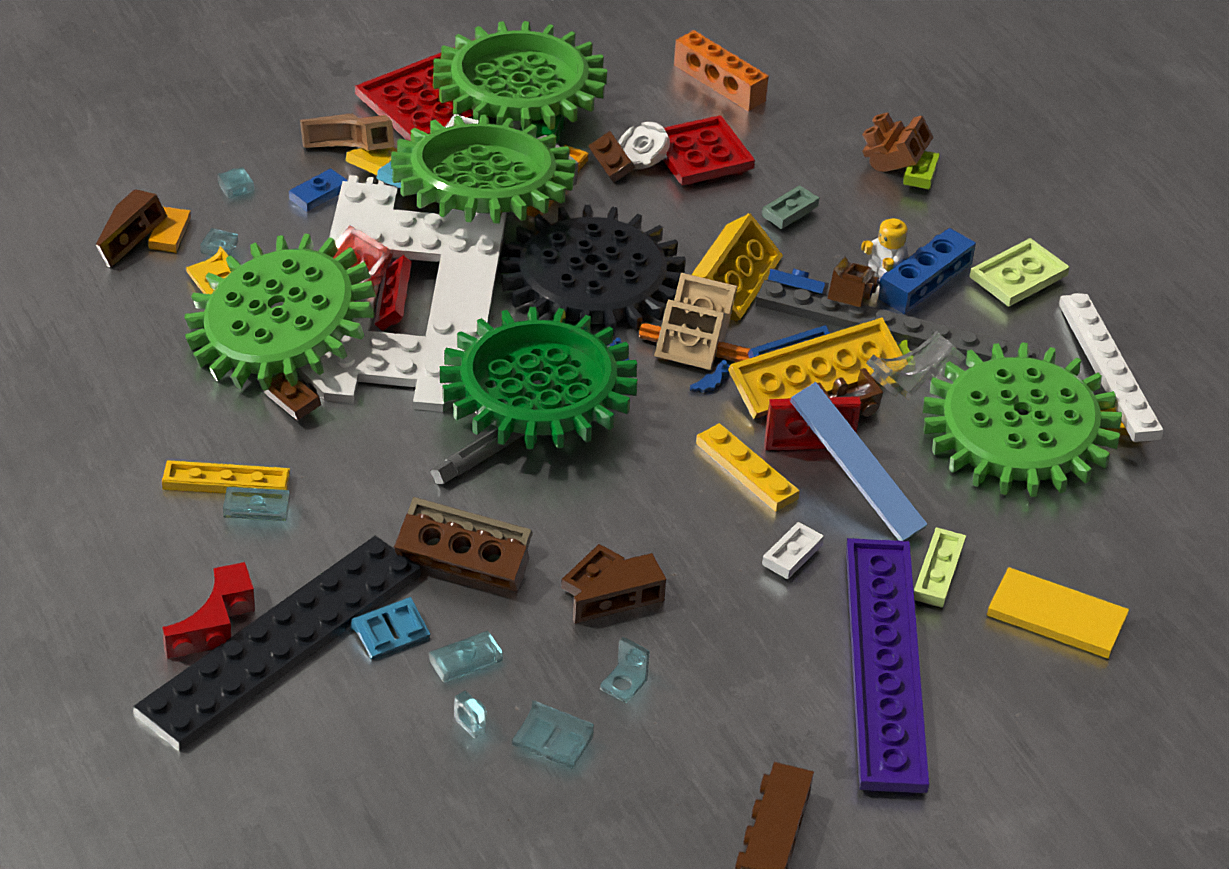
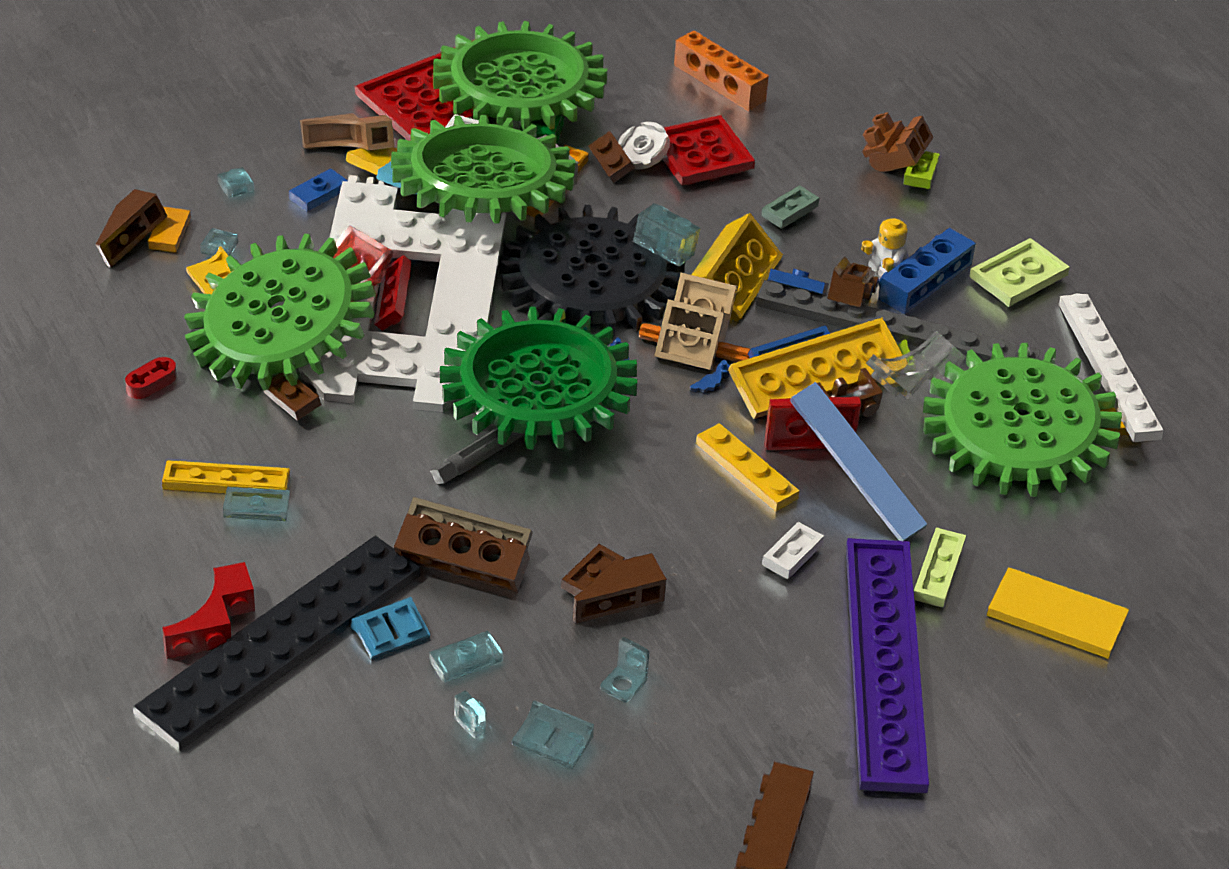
(150, 377): none -> red beam
(666, 234): none -> clear light blue brick

